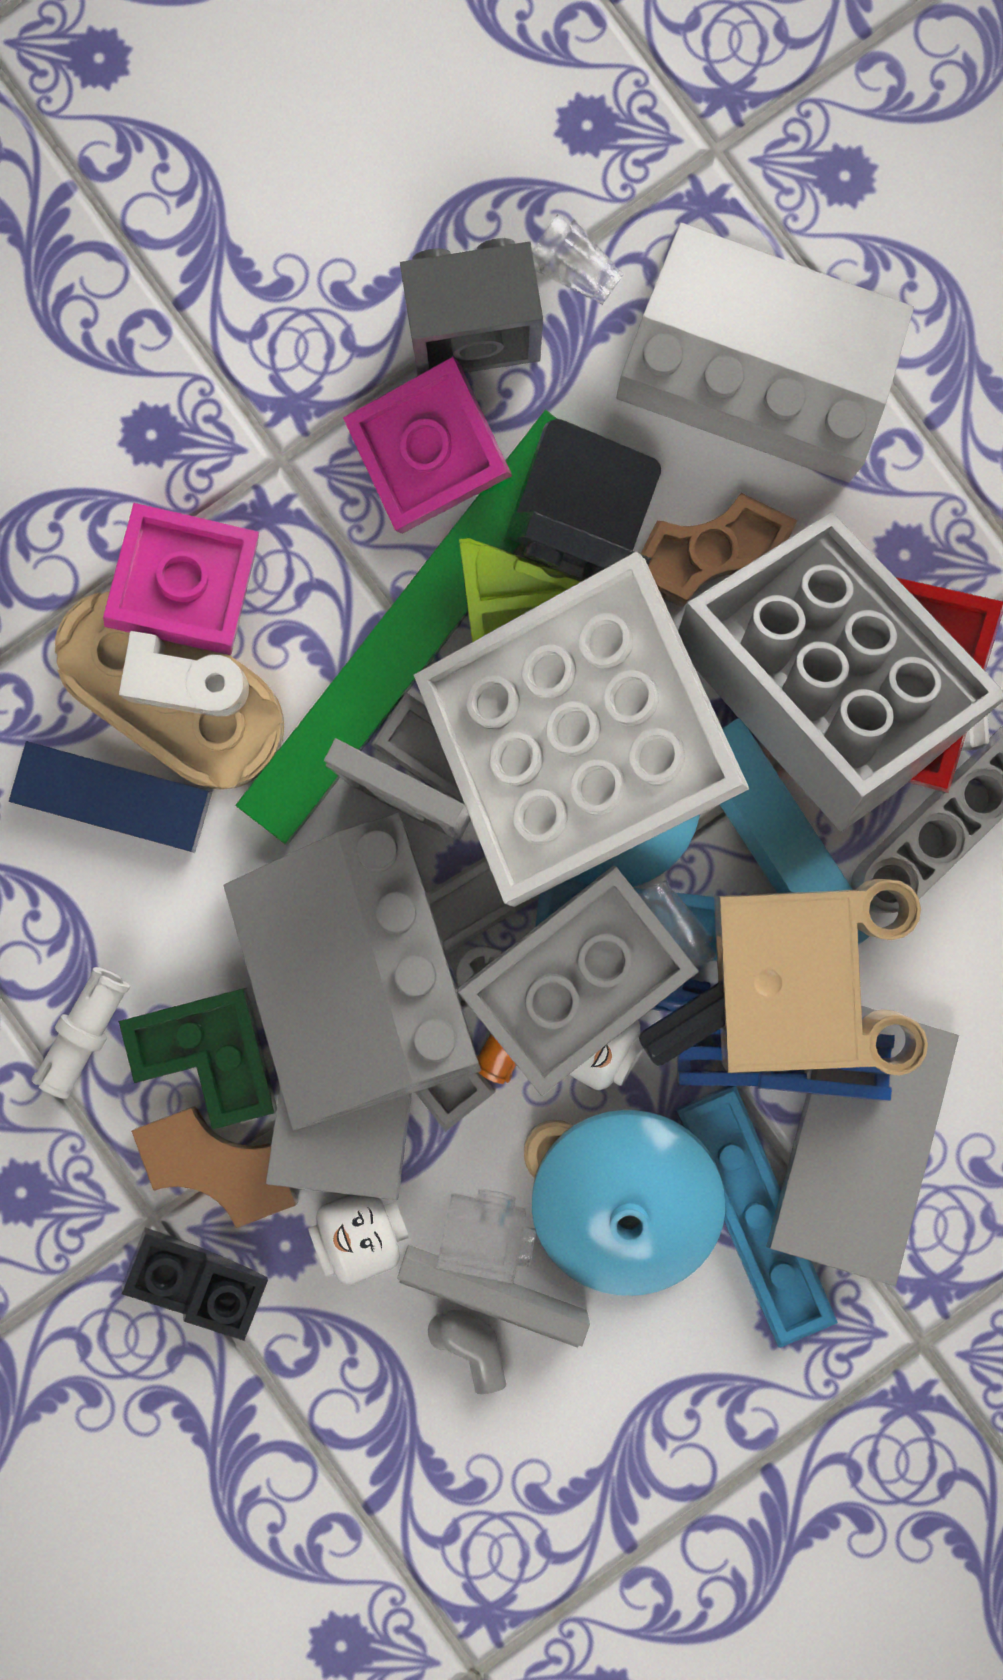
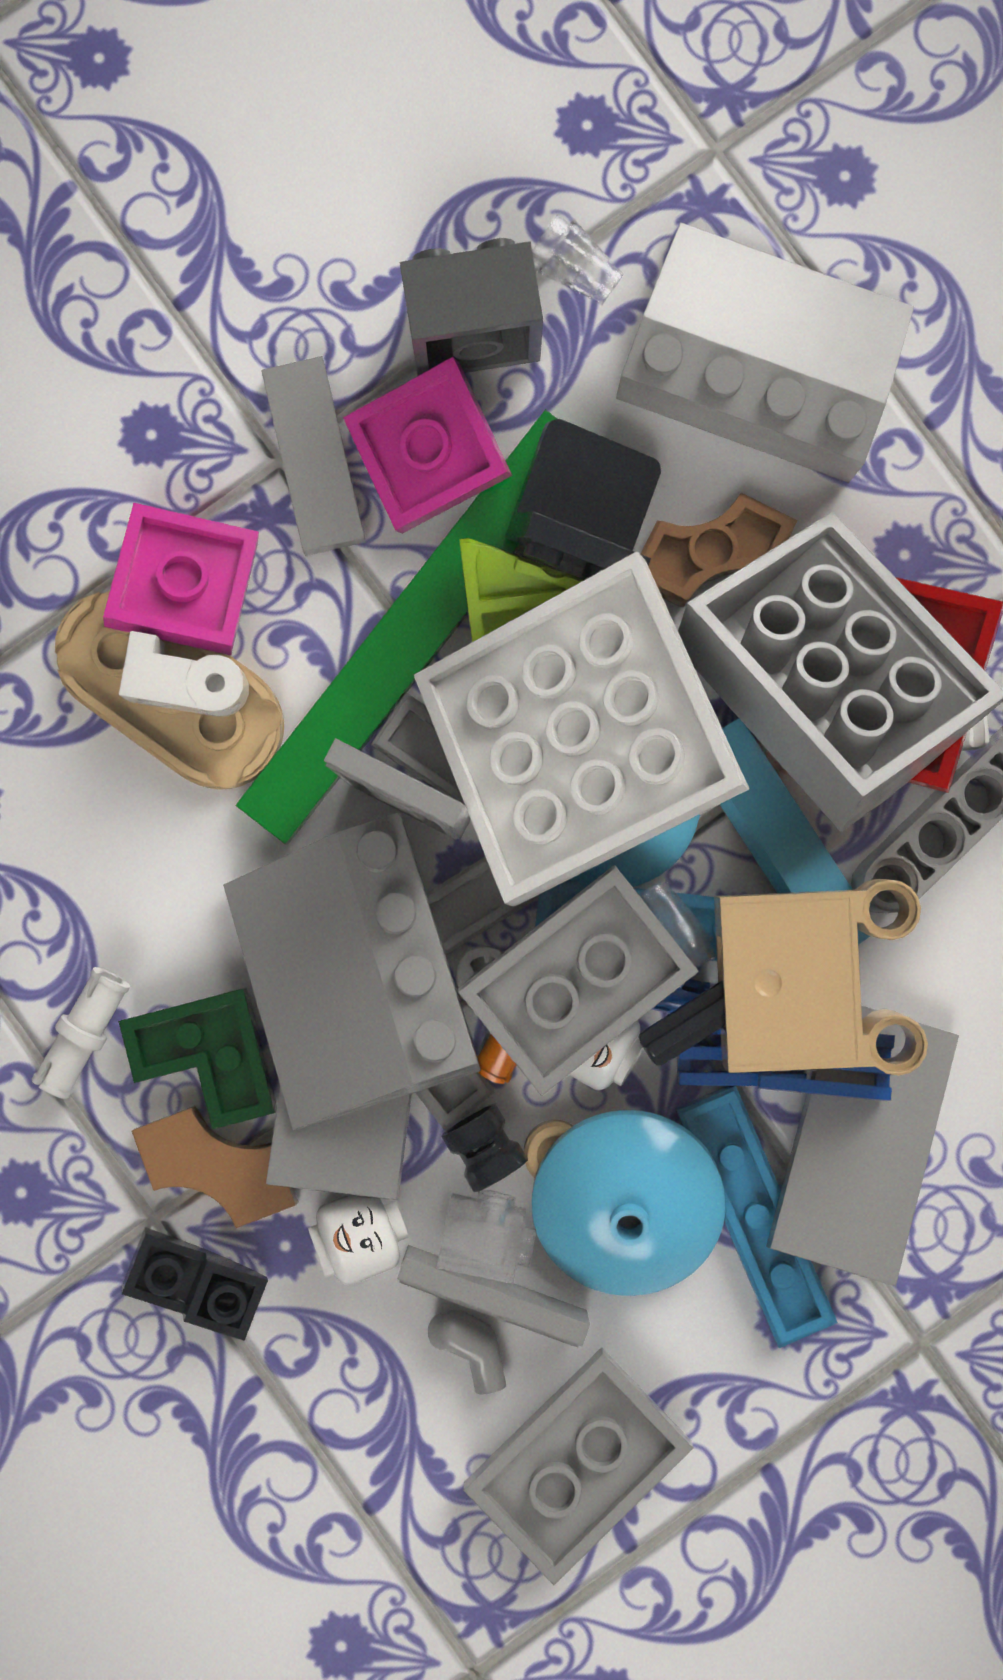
(110, 797): dark blue tile -> none
(313, 456): none -> light grey tile
(492, 1160): none -> black wheel
(577, 1466): none -> light grey plate

